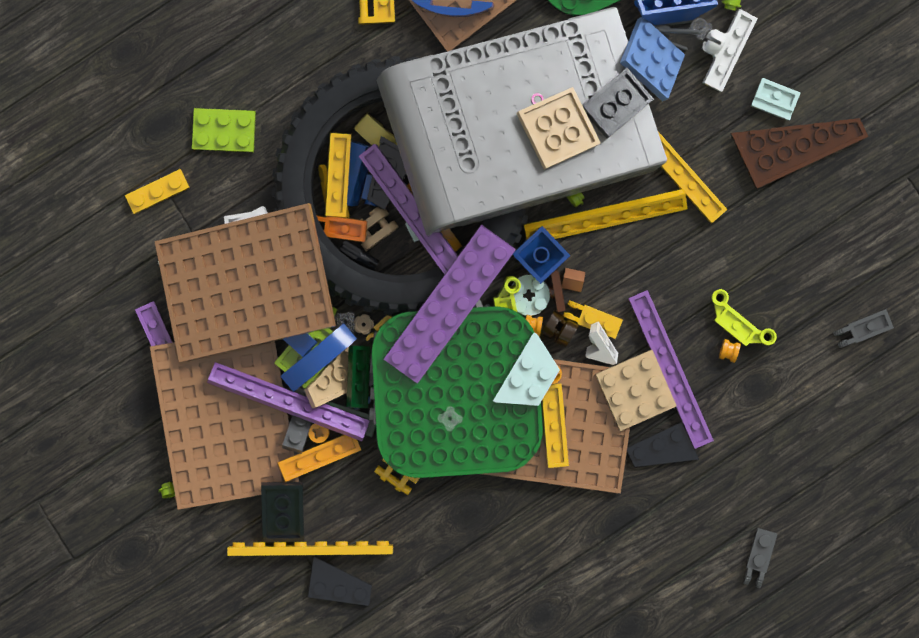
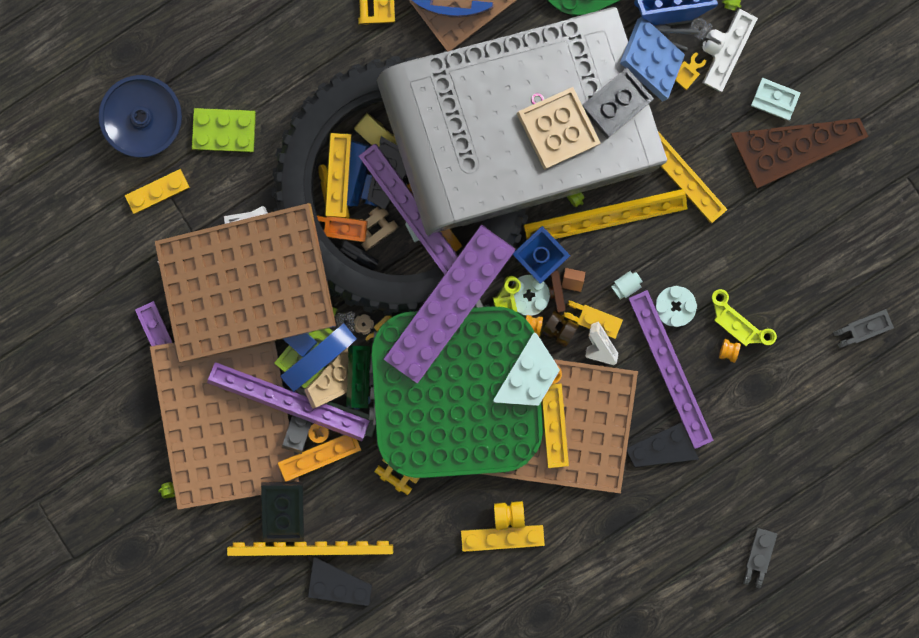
(140, 116): none -> dark blue dish
(450, 412): clear plate -> none
(502, 539): none -> yellow plate
(509, 515): none -> yellow wheel
(627, 285): none -> light aqua brick
(635, 390): tan plate -> none
(676, 318): none -> light aqua plate
(688, 73): none -> yellow plate

